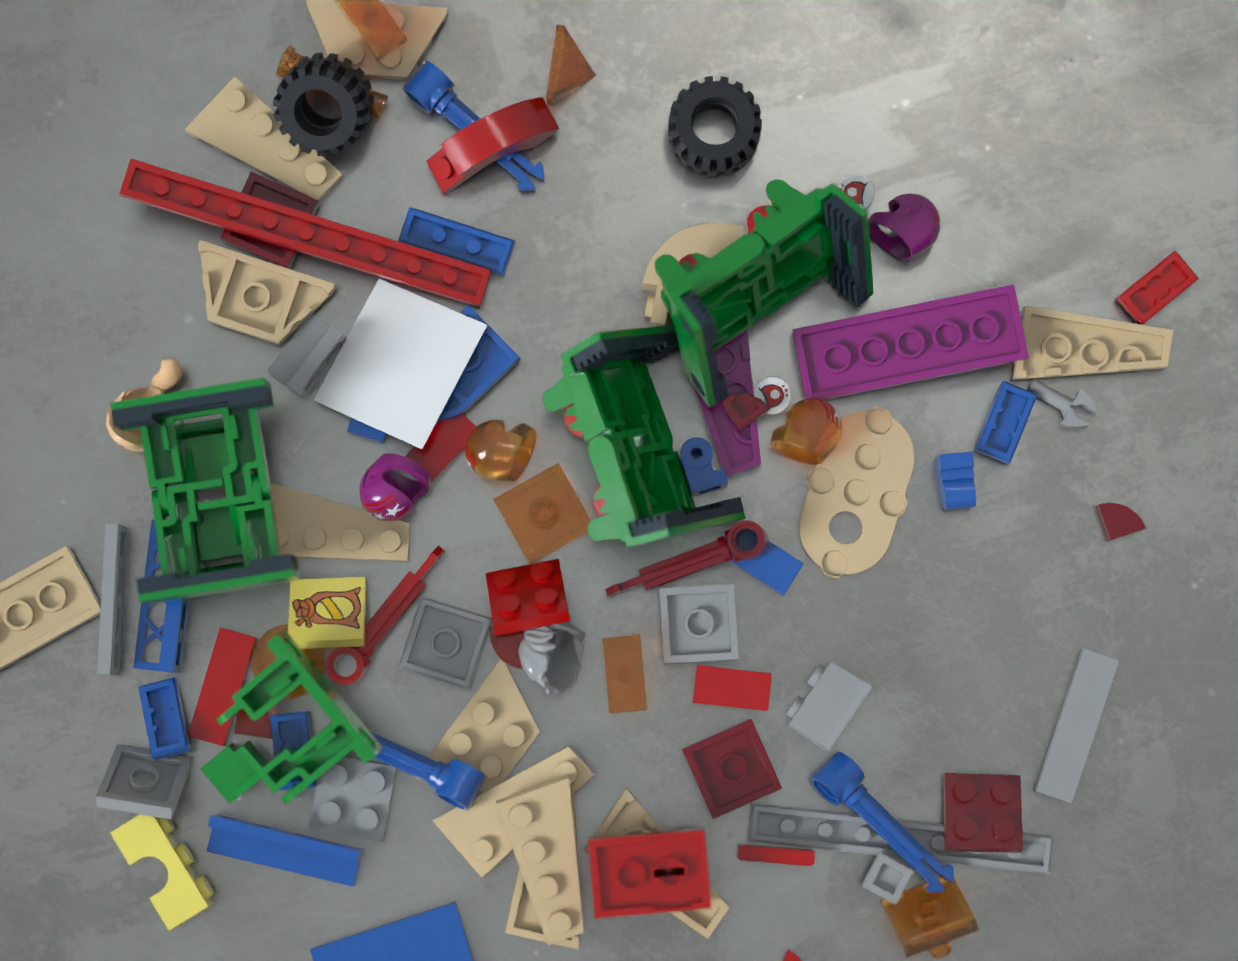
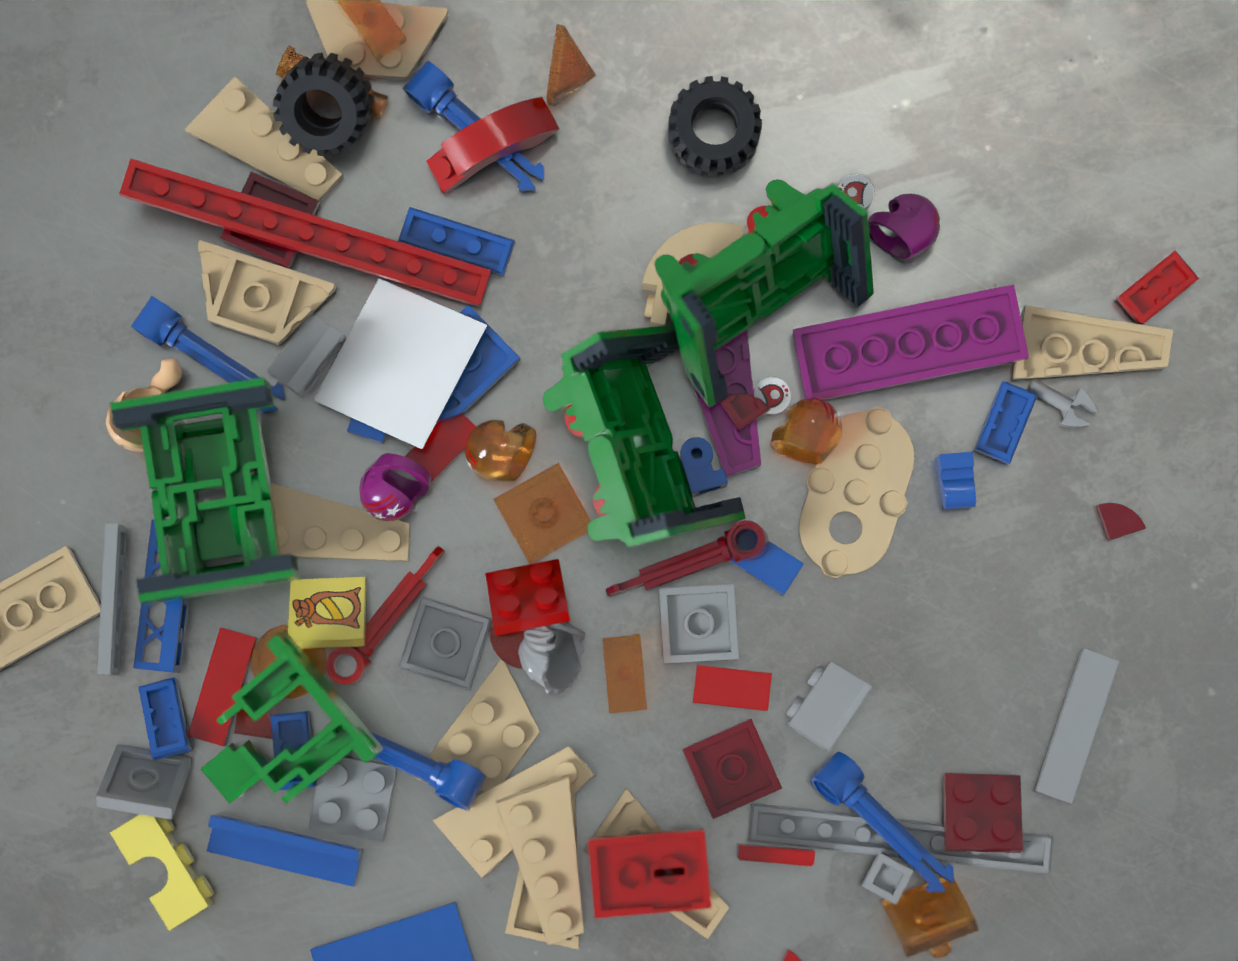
(164, 327): none -> blue piece

